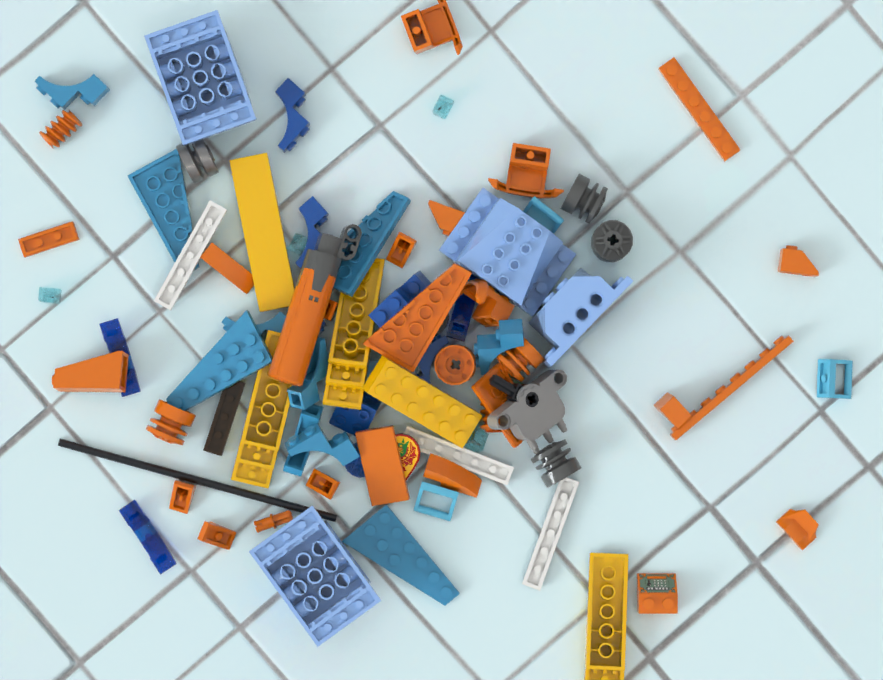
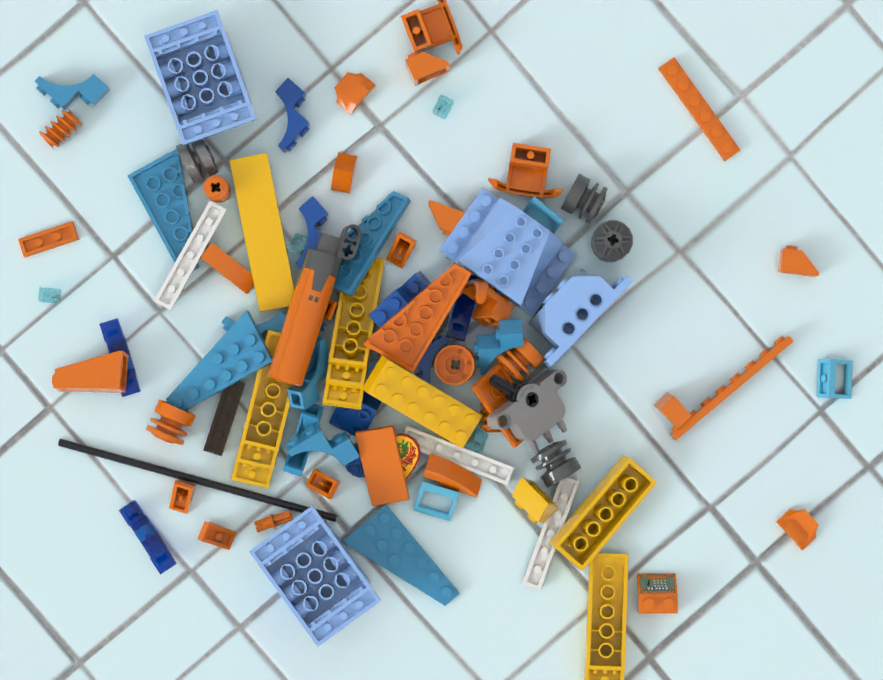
(215, 196): none -> orange piece
(343, 172): none -> orange slope
(352, 91): none -> orange slope
(425, 67): none -> orange slope
(534, 501): none -> yellow slope
(602, 512): none -> yellow brick

